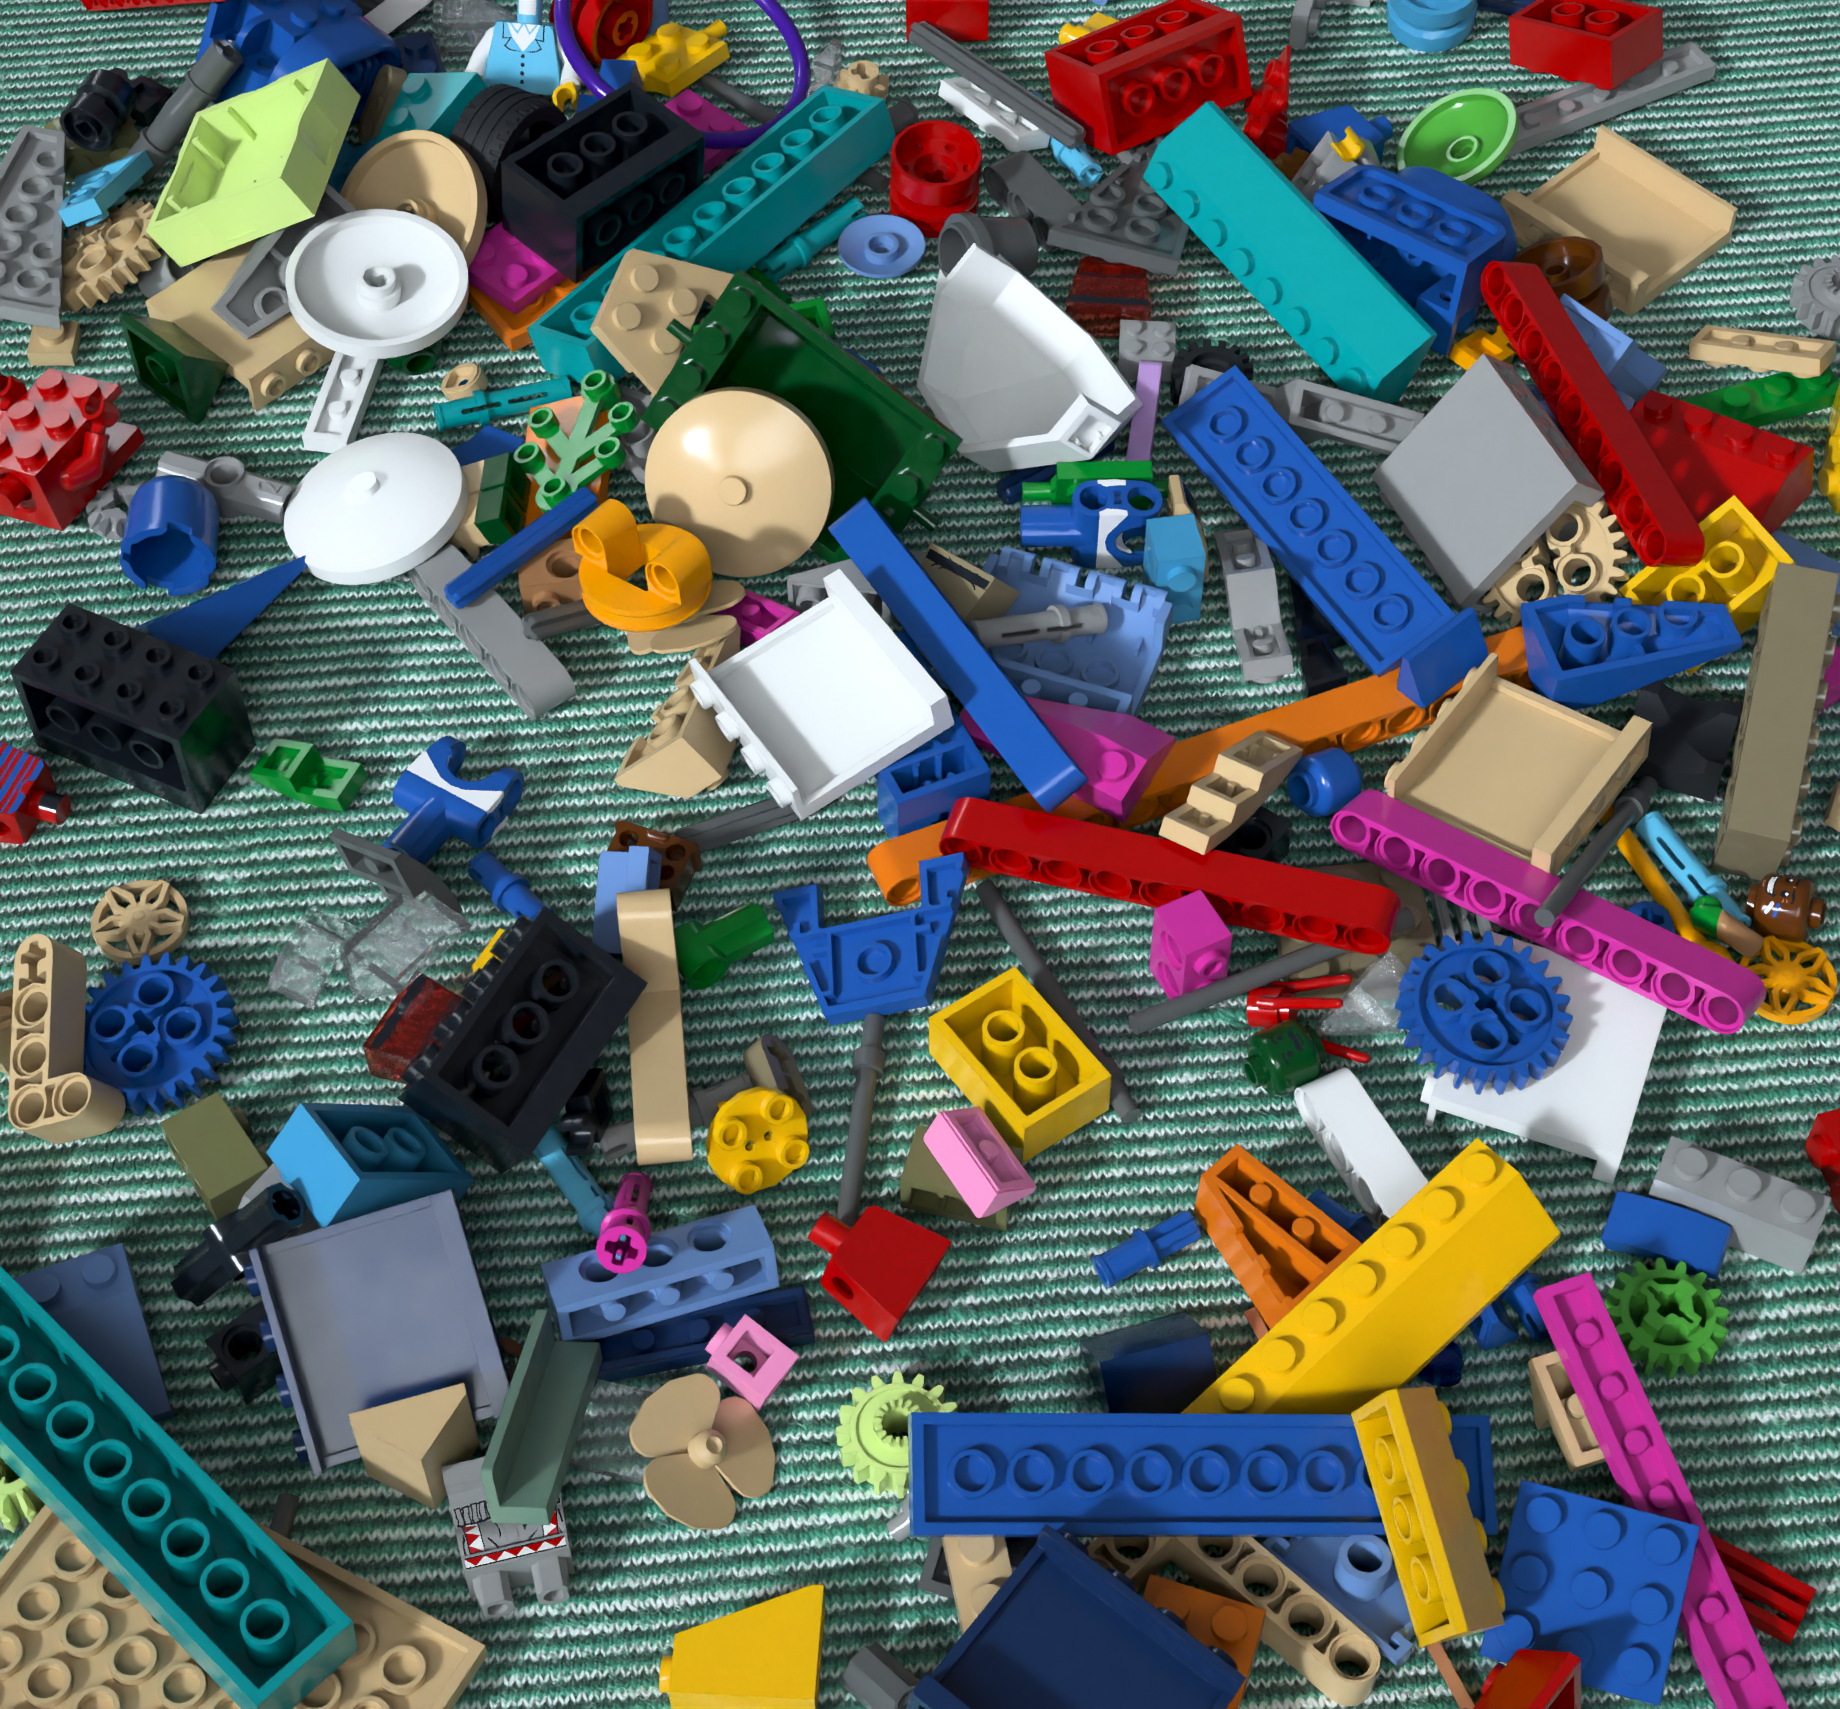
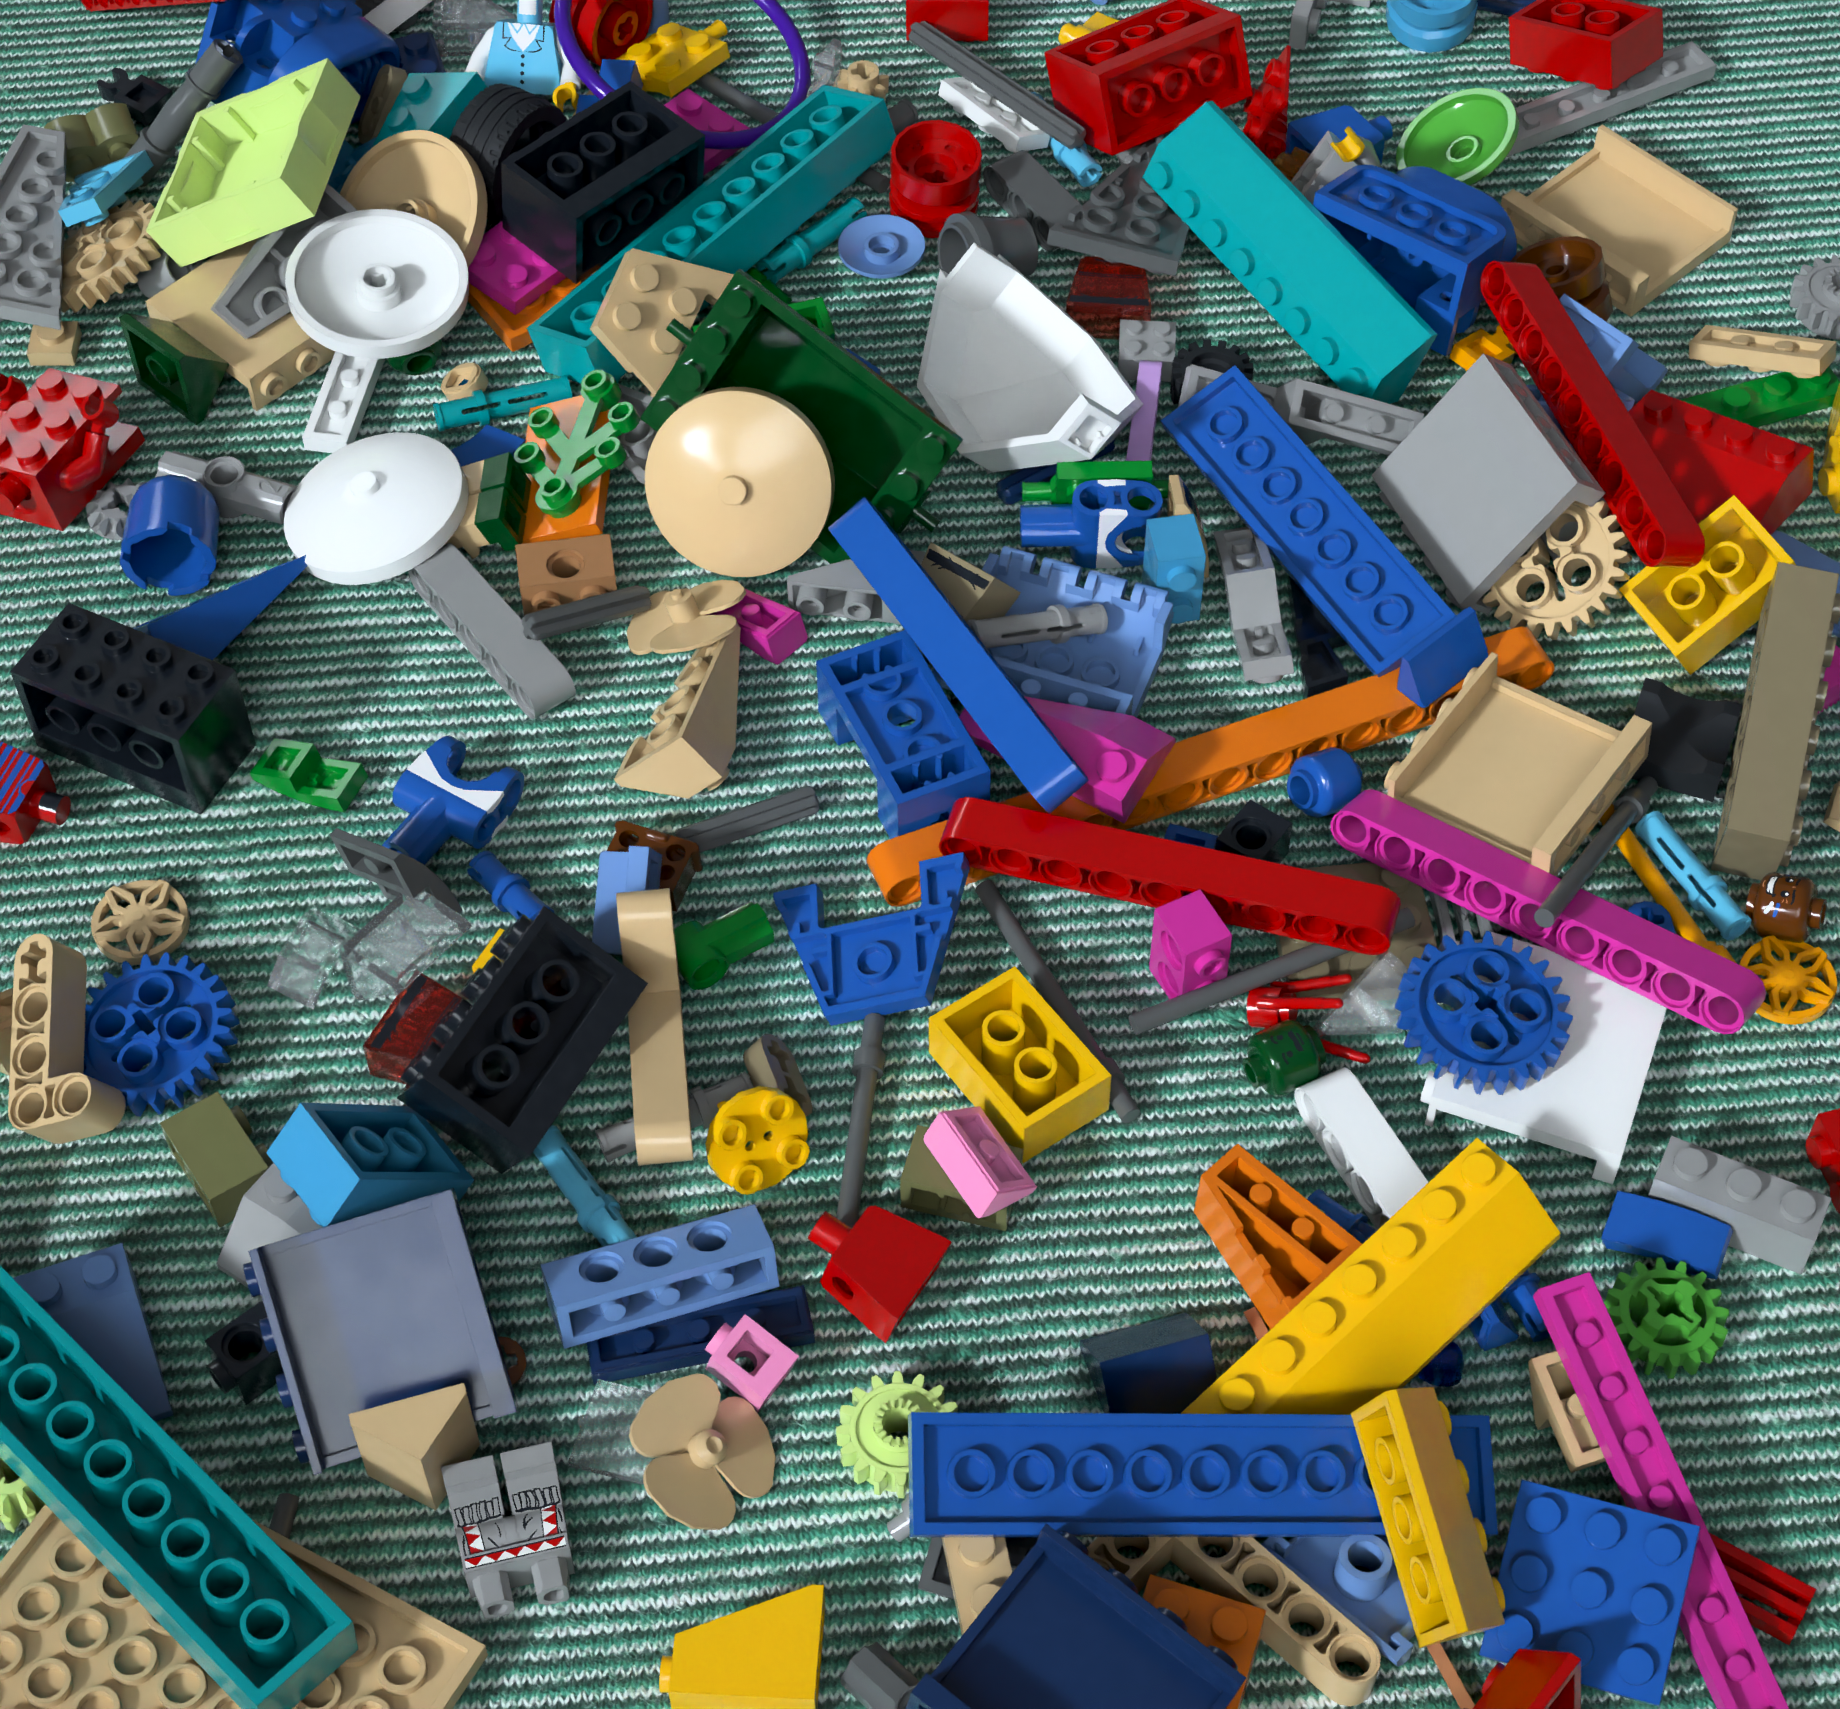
(98, 110): black wheel -> none
(221, 1256): black piece -> none
(520, 548): blue axle -> none
(538, 1425): sand green panel -> none
(587, 1113): black plate -> none
(616, 547): light orange piece -> none
(637, 1232): dark pink pin -> none
(824, 700): white panel -> none
(1146, 1248): blue axle -> none
(1232, 792): tan slope -> none
(1603, 650): blue wedge -> none
(1711, 919): arm -> none

